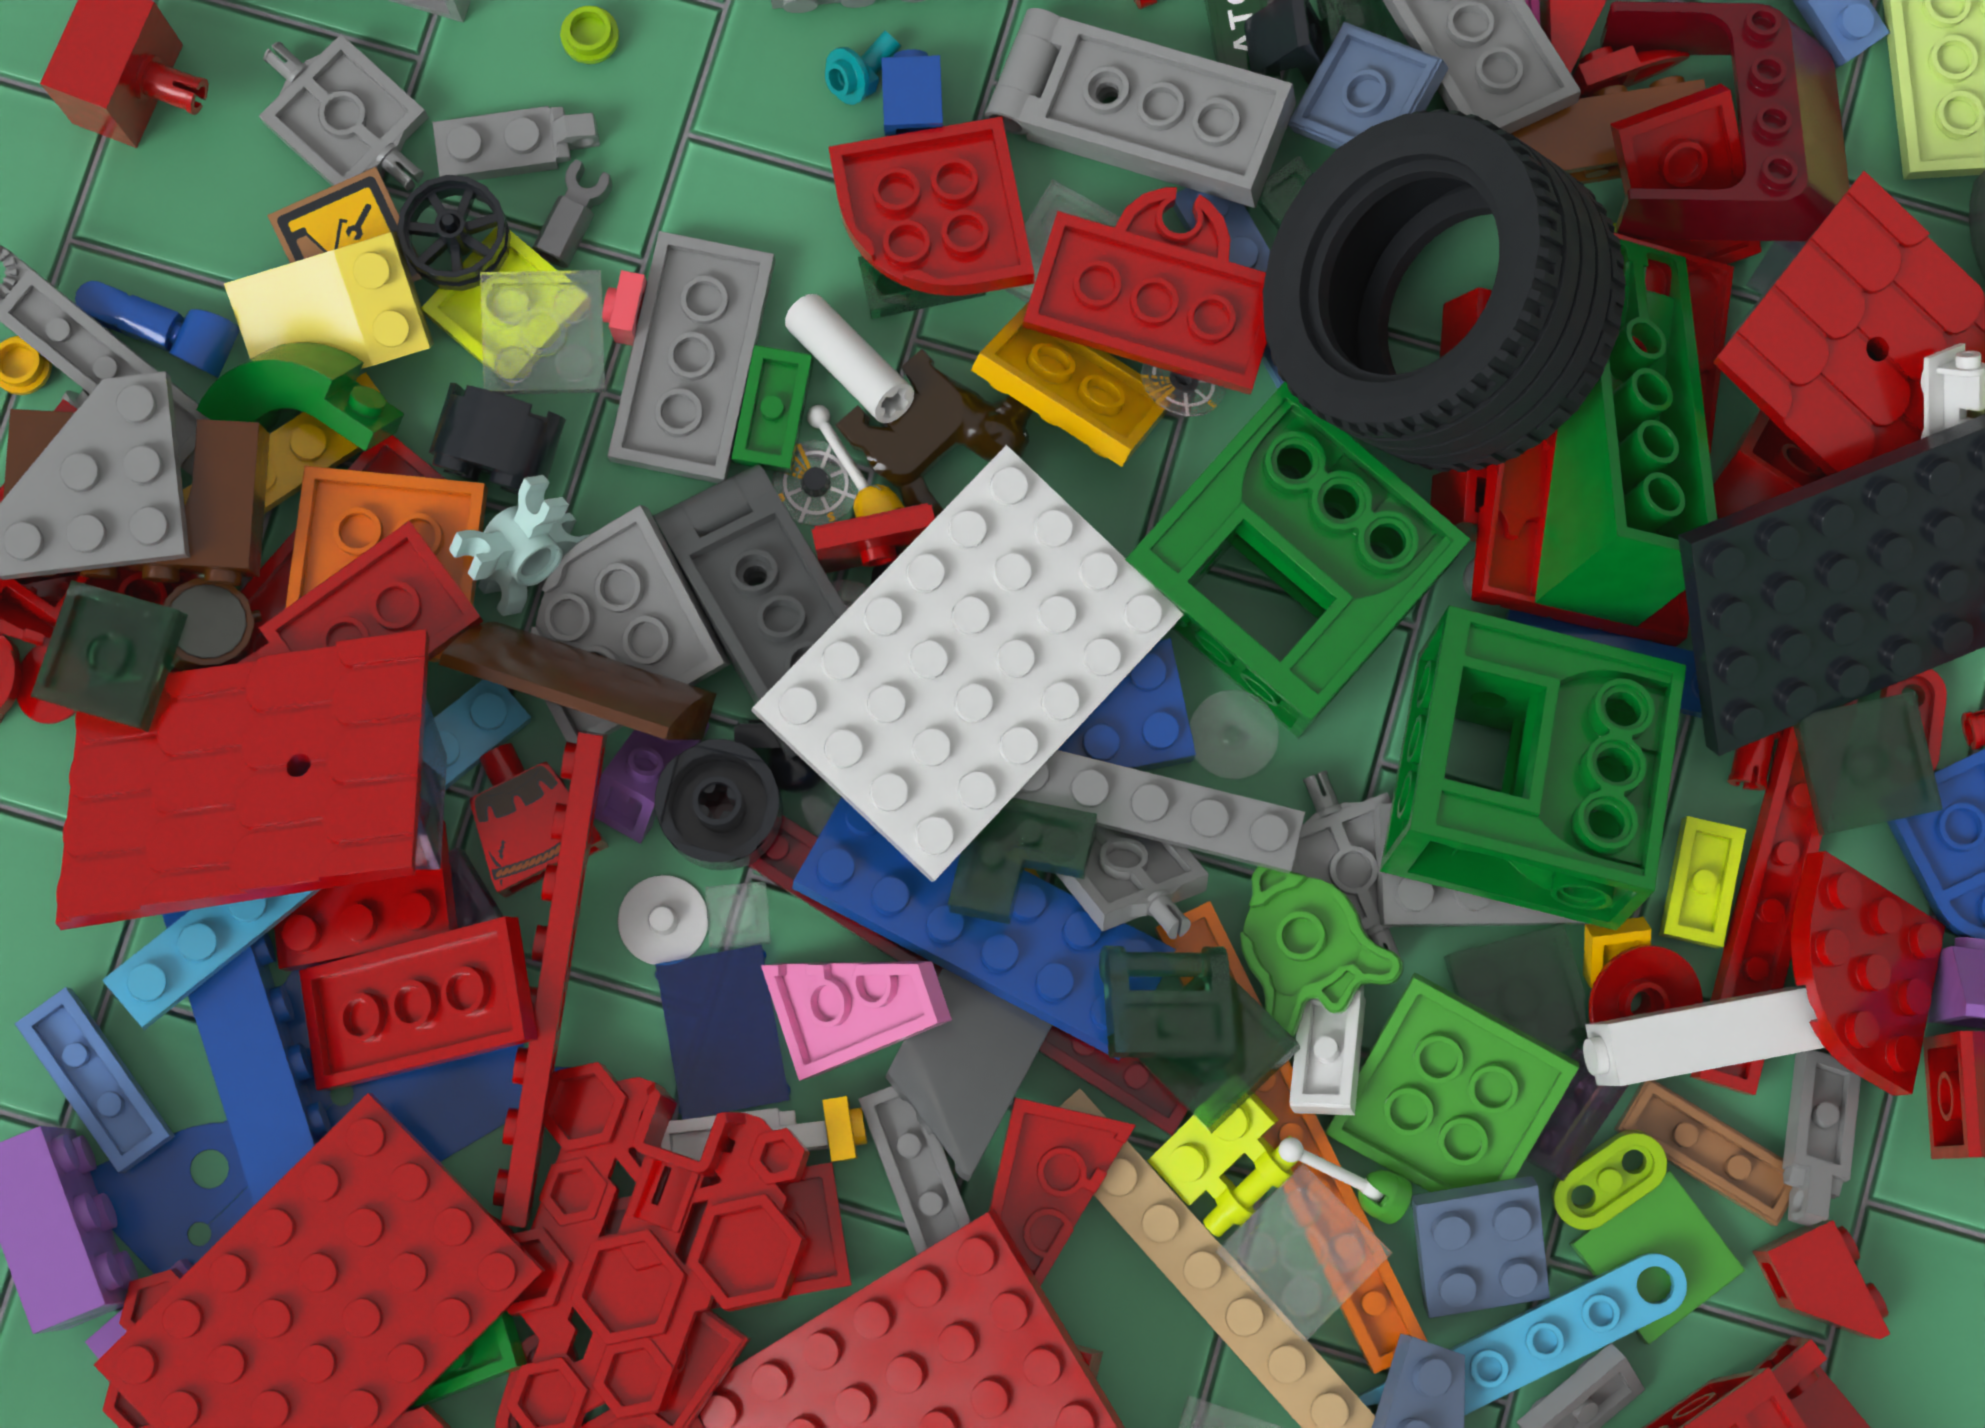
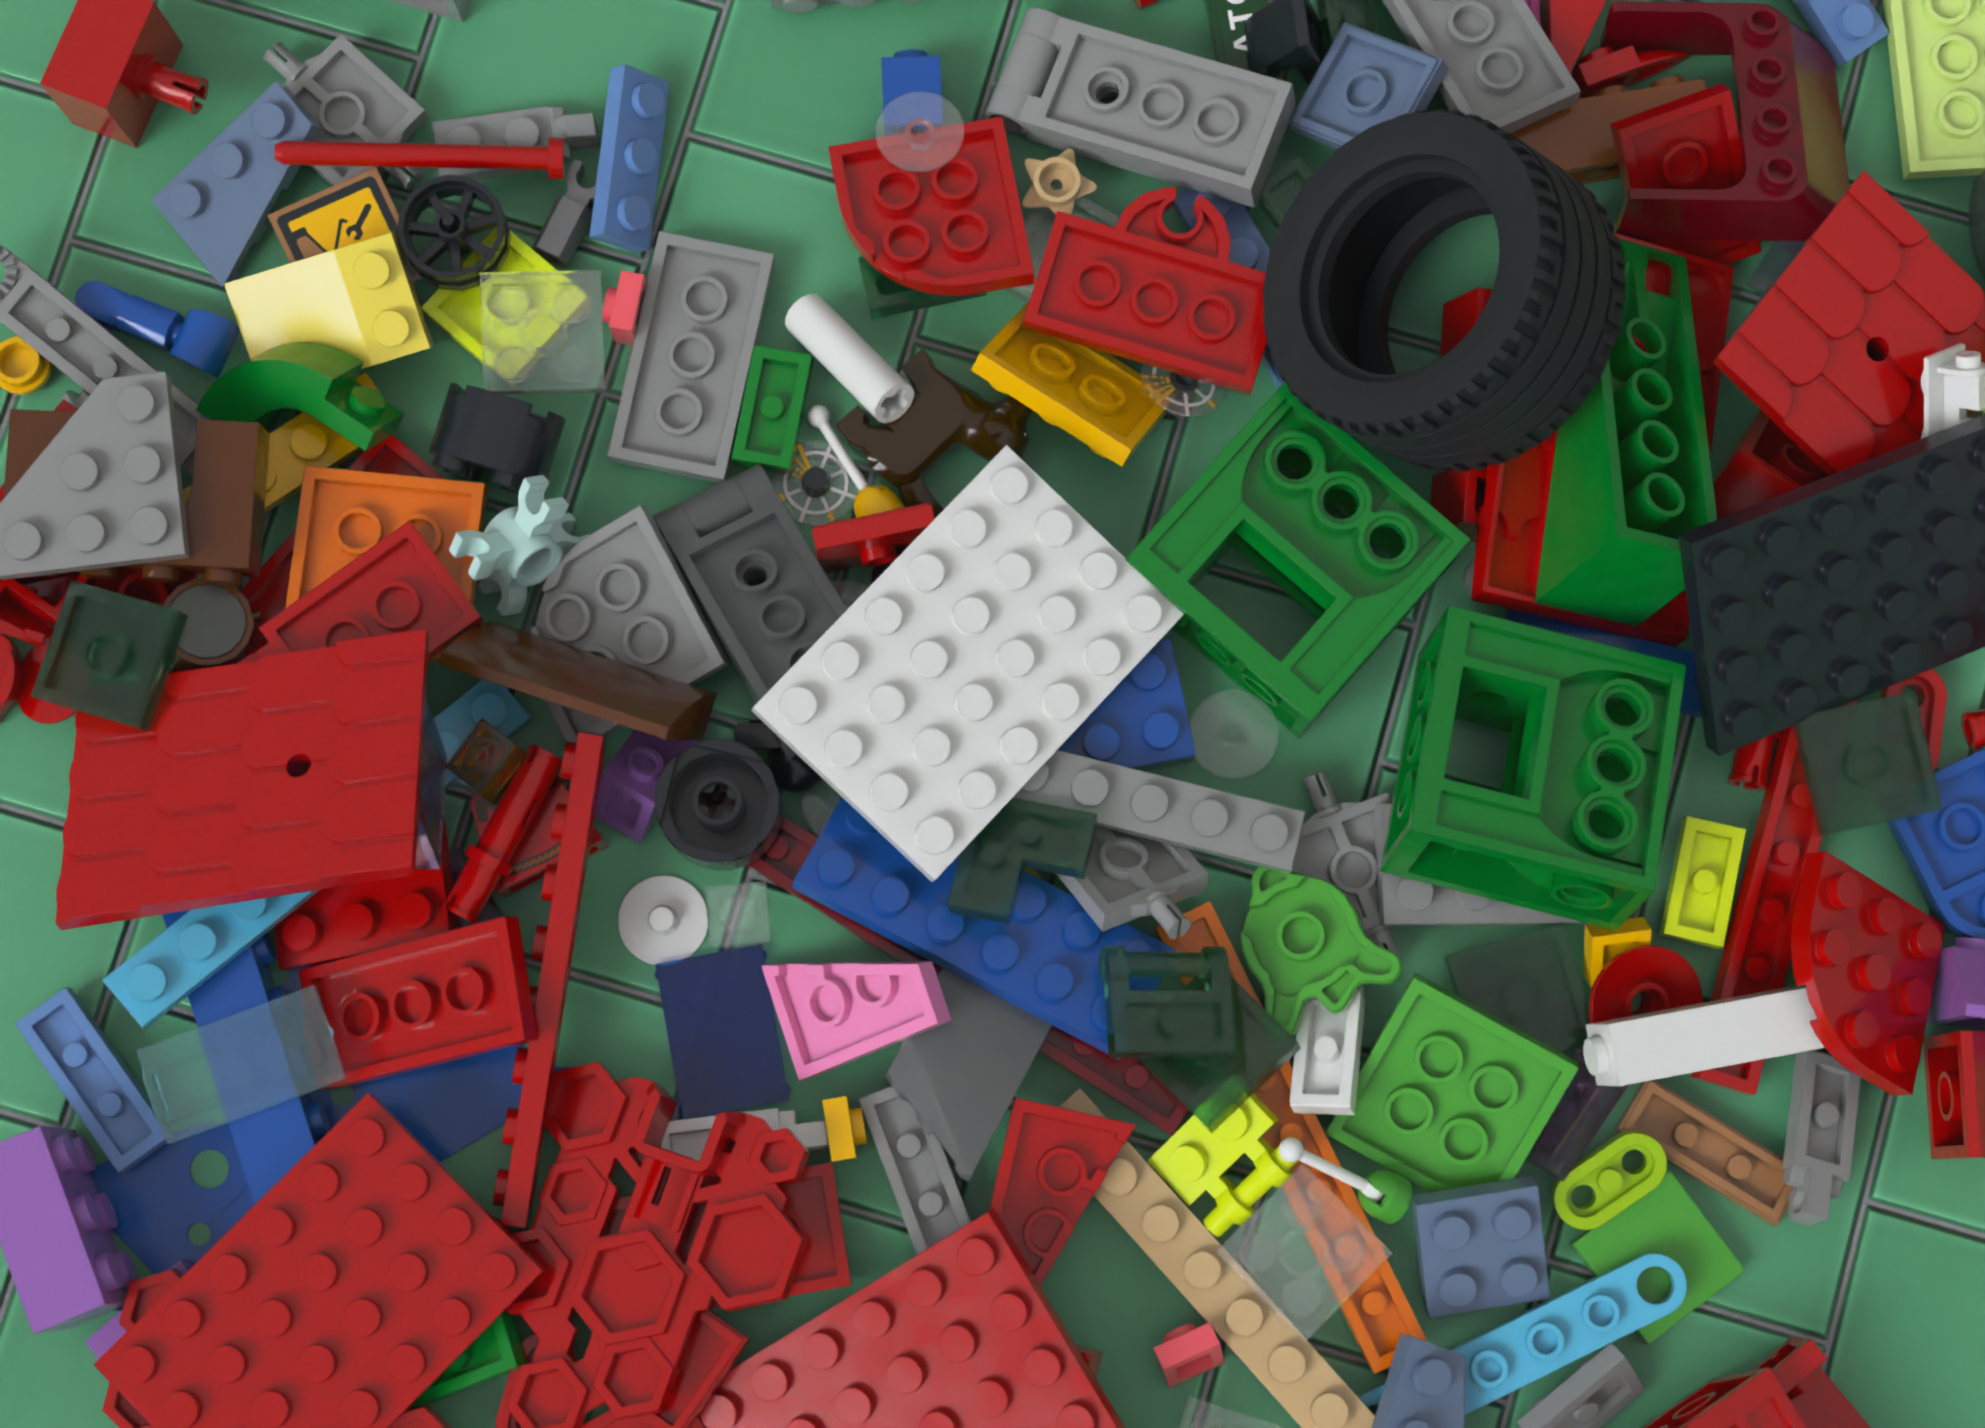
(234, 182): none -> sand blue wing
(241, 1064): none -> clear light blue piece
(425, 155): none -> red bar
(486, 760): none -> clear orange tile
(503, 834): none -> red pin
(589, 34): lime plate -> none
(629, 159): none -> medium blue plate
(856, 72): teal plate -> none
(919, 131): none -> clear piece
(1056, 169): none -> tan plate
(1188, 1353): none -> coral plate
(1817, 1277): red slope -> none

